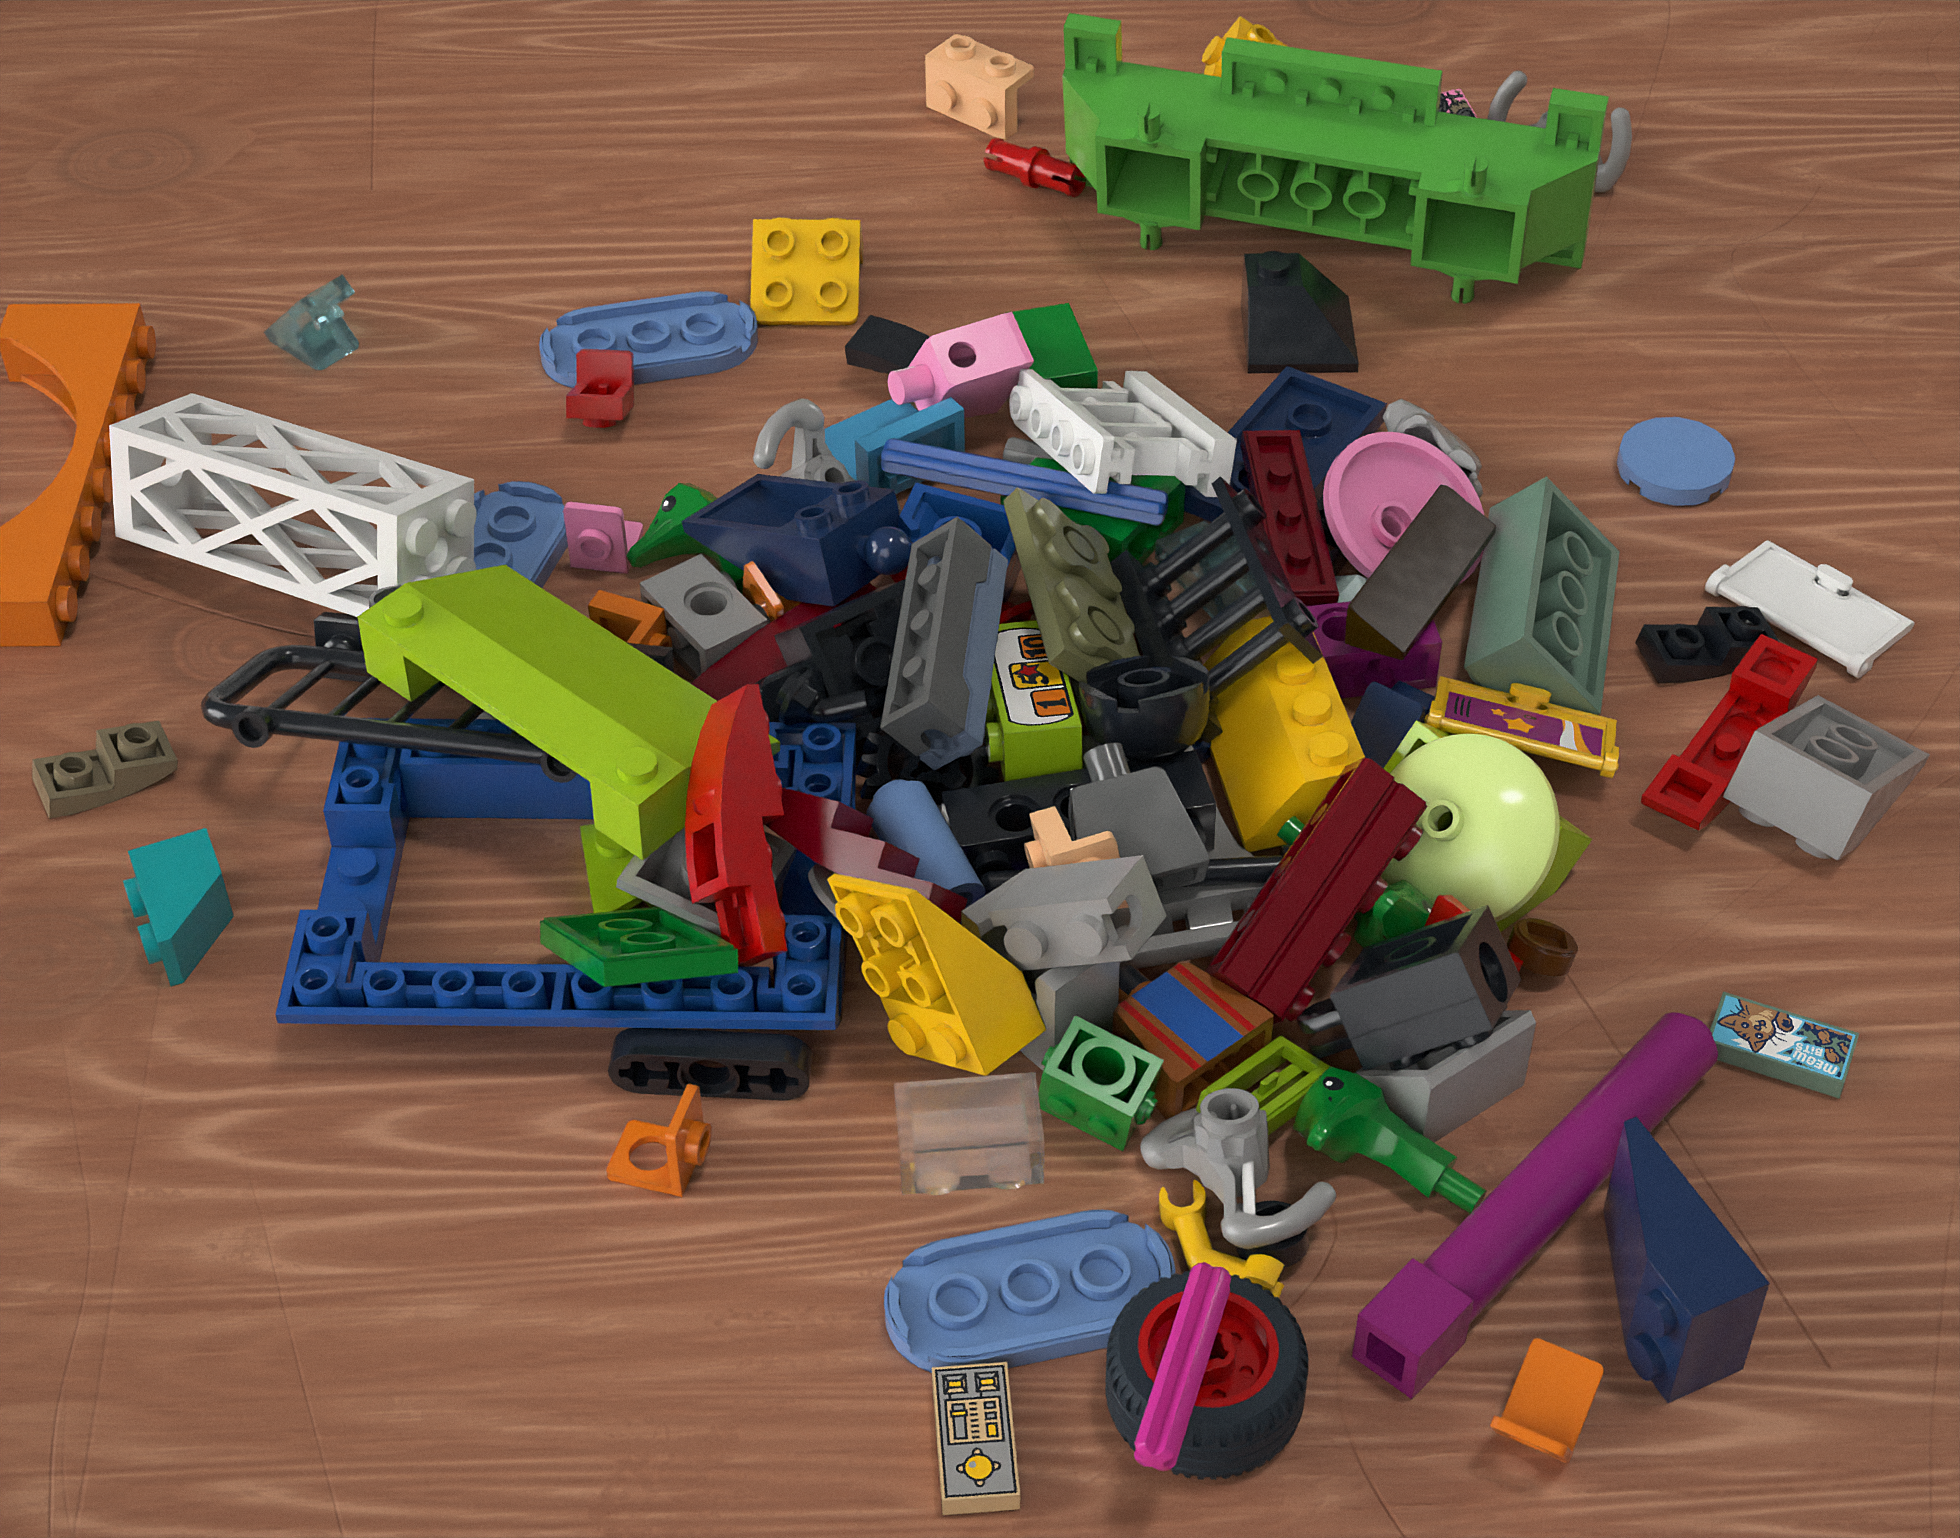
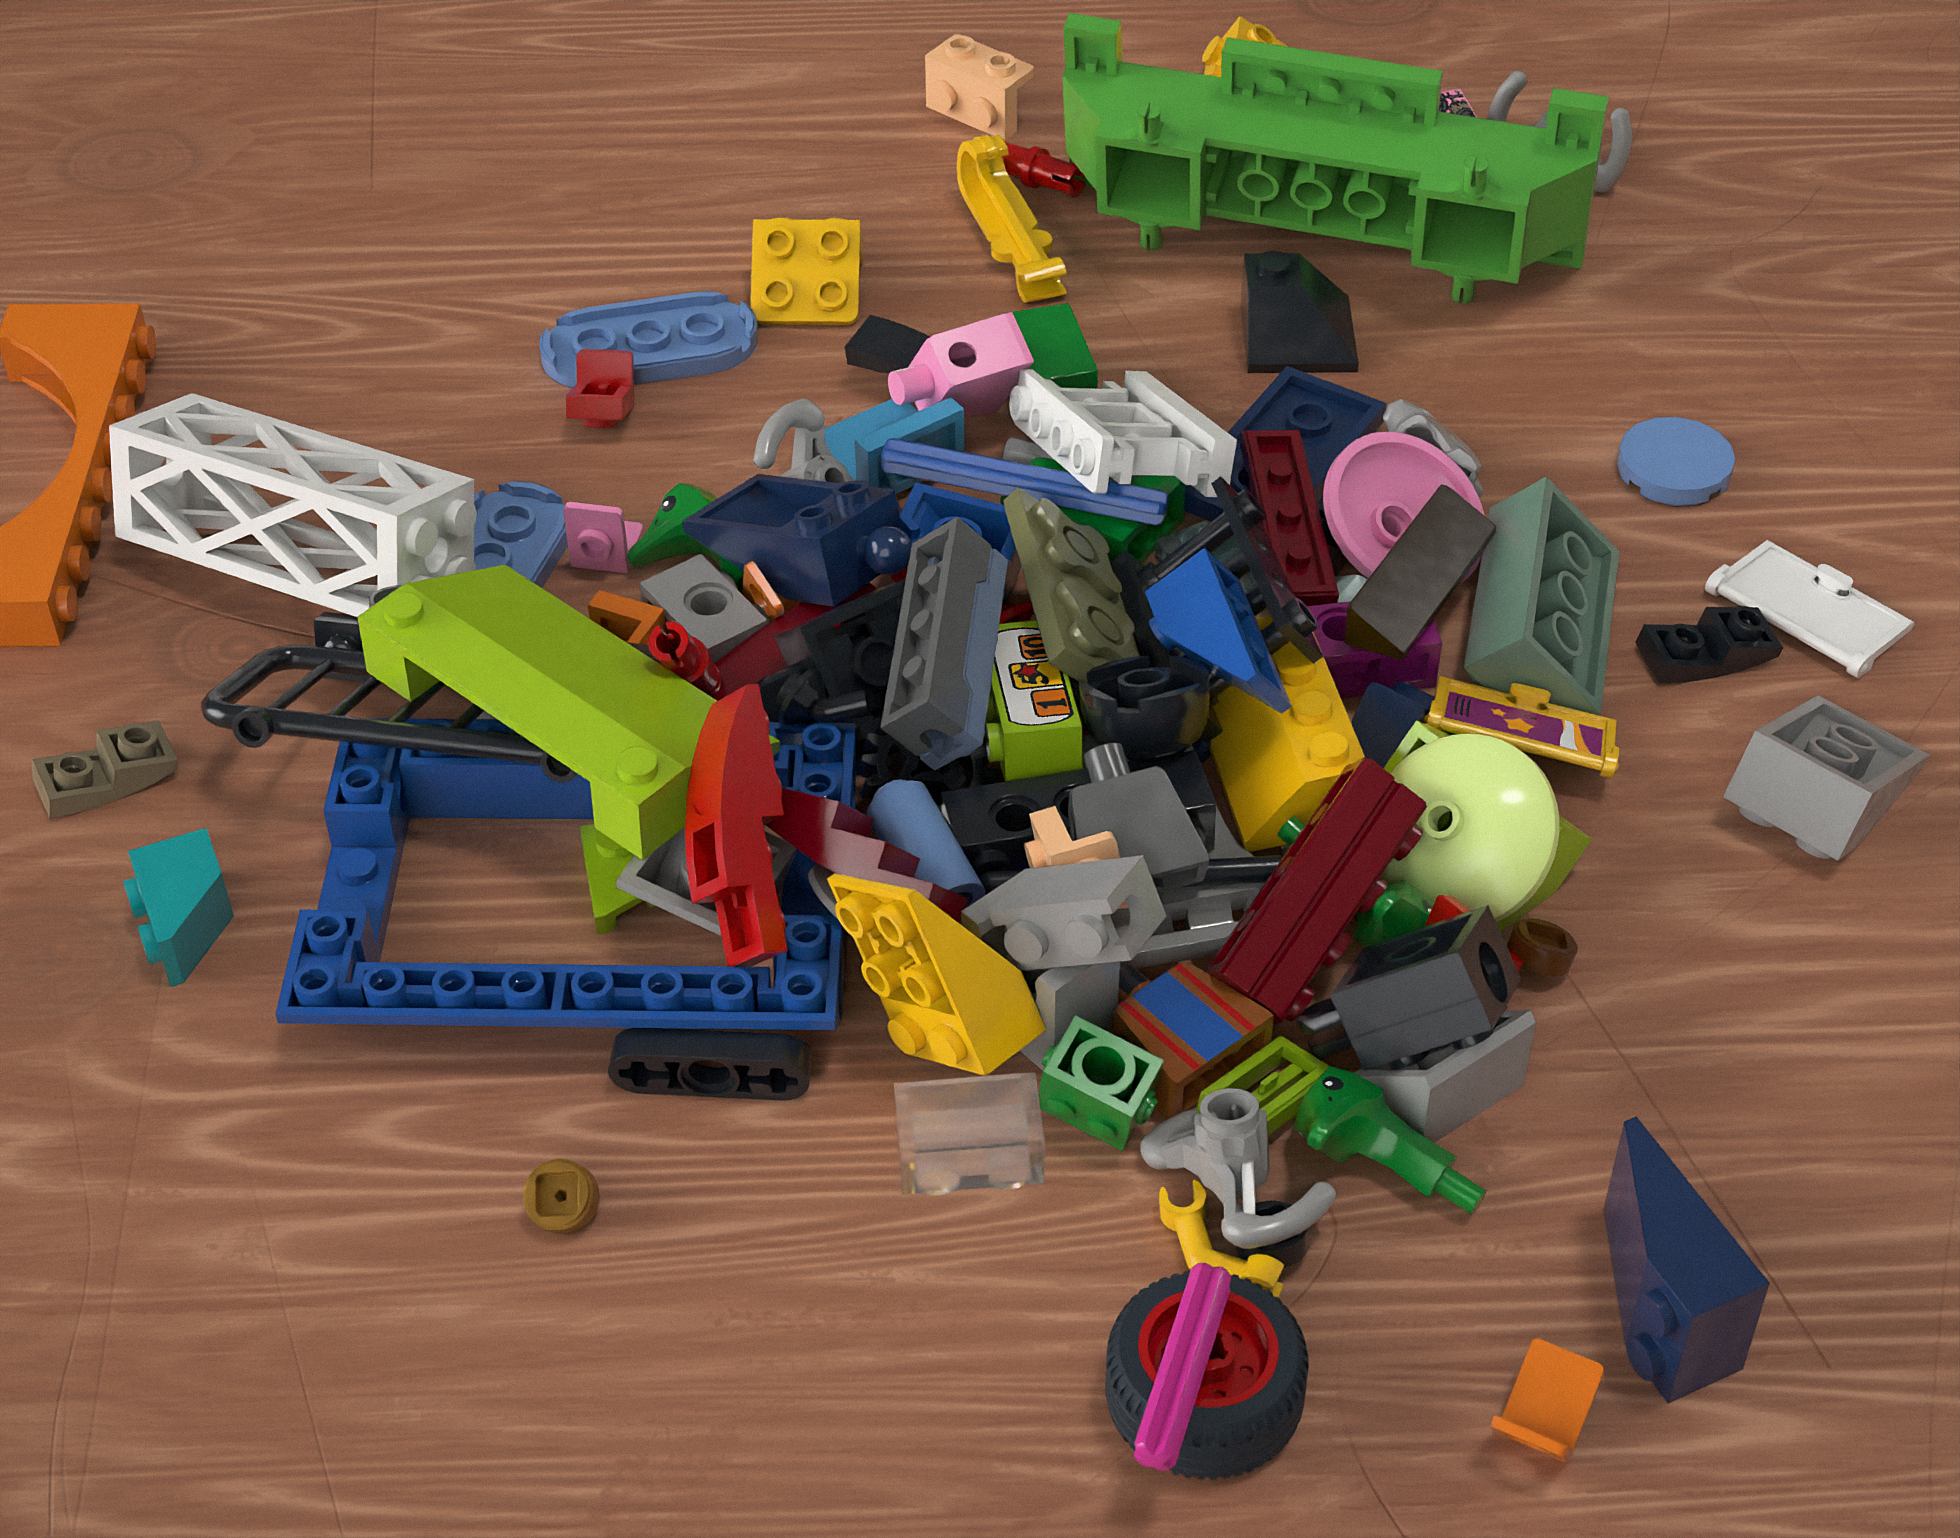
(315, 326): clear light blue slope -> none
(561, 1196): none -> pearl gold tile
(637, 946): green tile -> none
(685, 657): none -> red pin
(685, 1142): orange bracket -> none
(975, 1438): tile -> none
(1008, 219): none -> yellow piece
(1021, 1290): medium blue tile -> none
(1211, 622): none -> blue slope
(1429, 1305): magenta brick -> none
(1760, 690): red slope -> none
(1783, 1044): tile -> none

